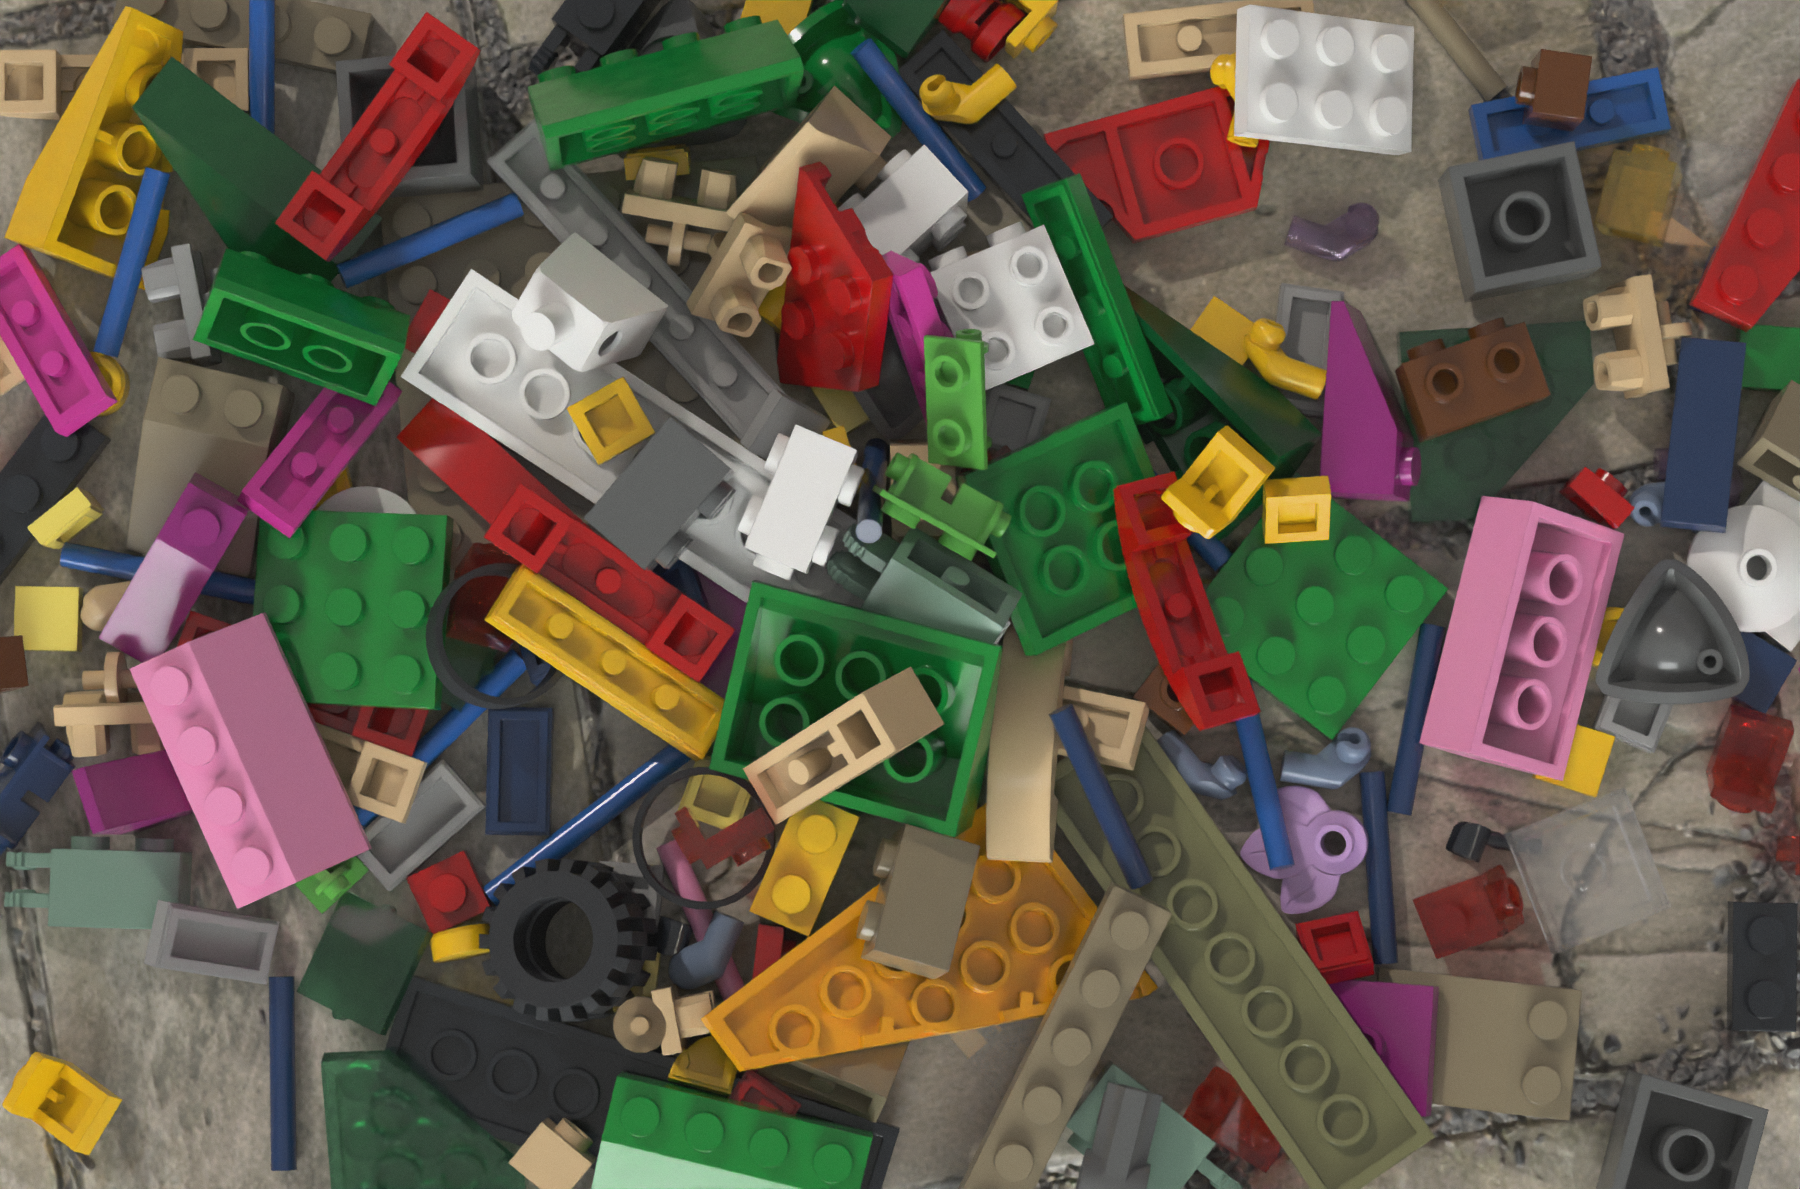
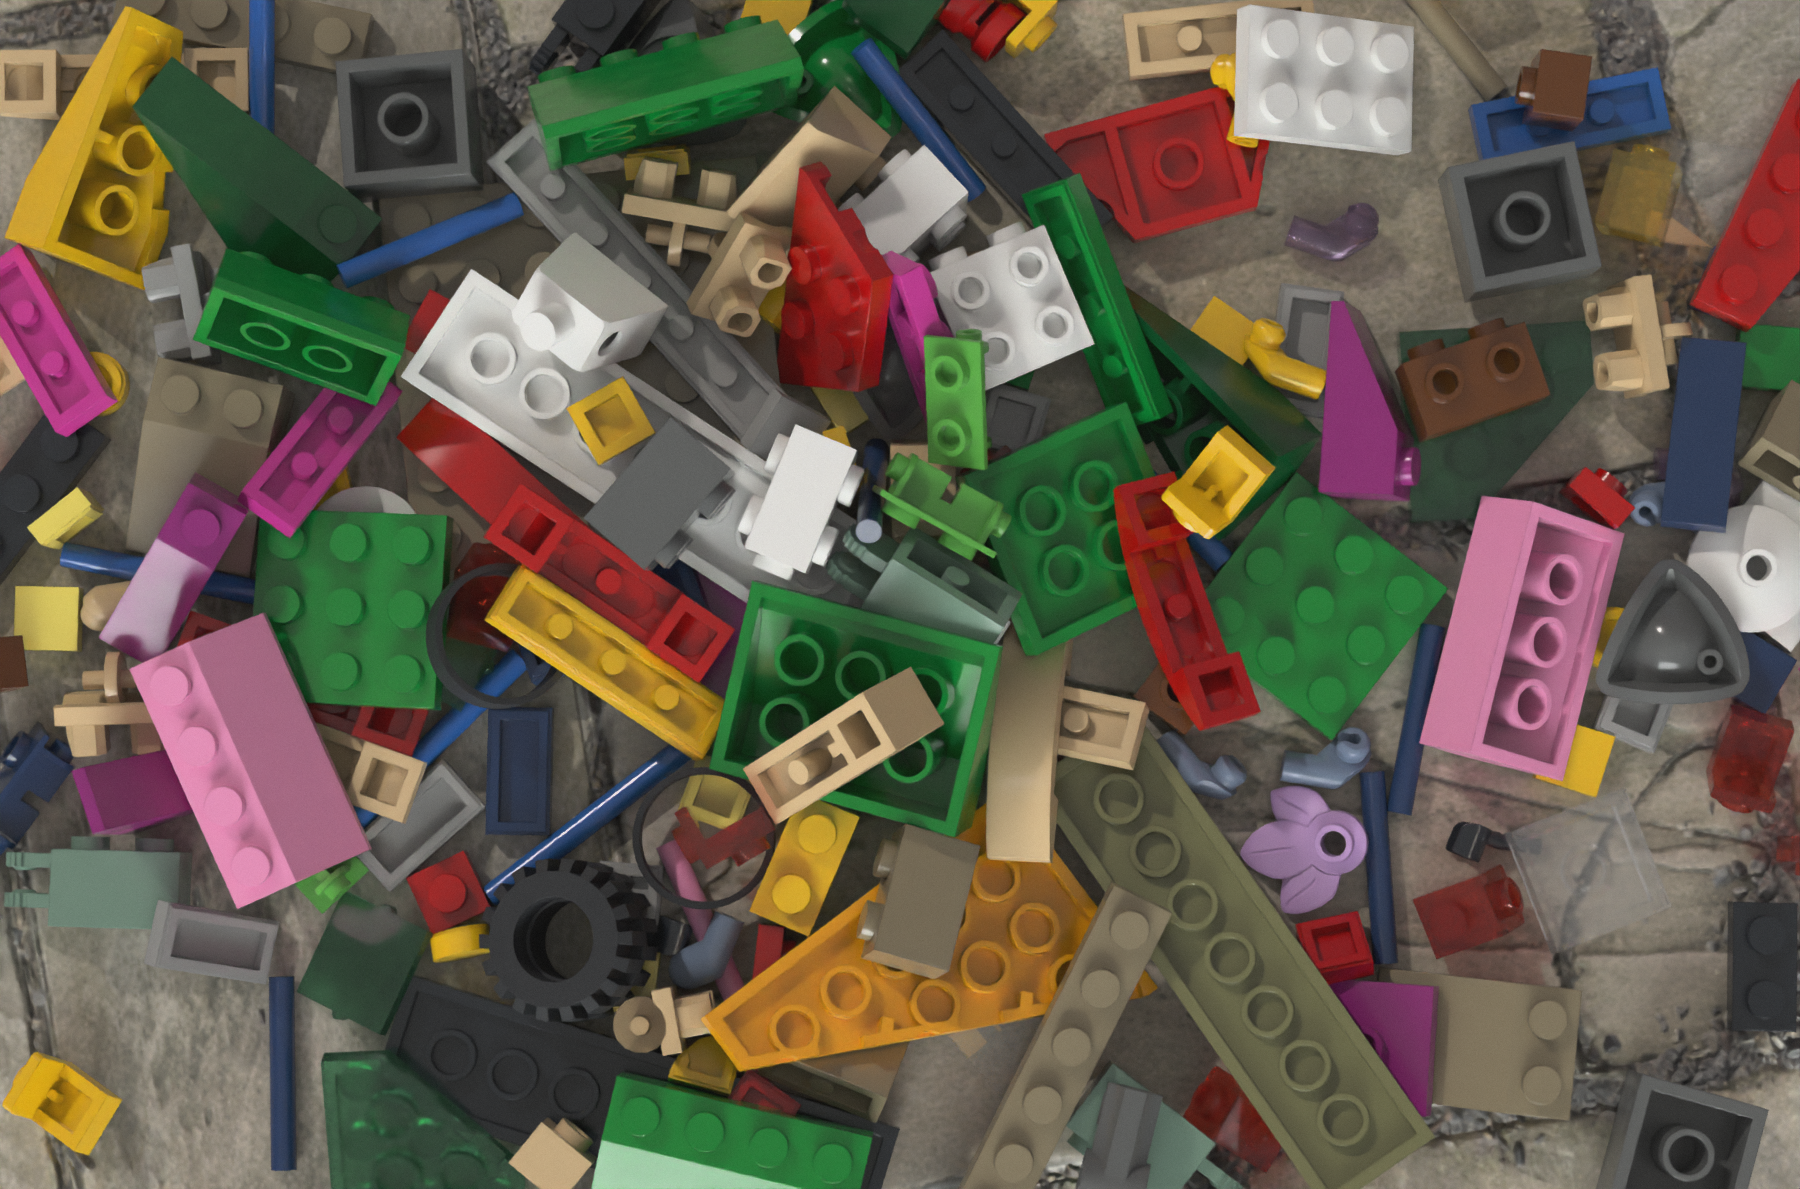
(131, 262): blue bar -> none
(384, 141): red slope -> none
(965, 102): yellow arm -> none
(1101, 796): dark blue bar -> none
(1264, 792): blue bar -> none
(1296, 509): yellow plate -> none

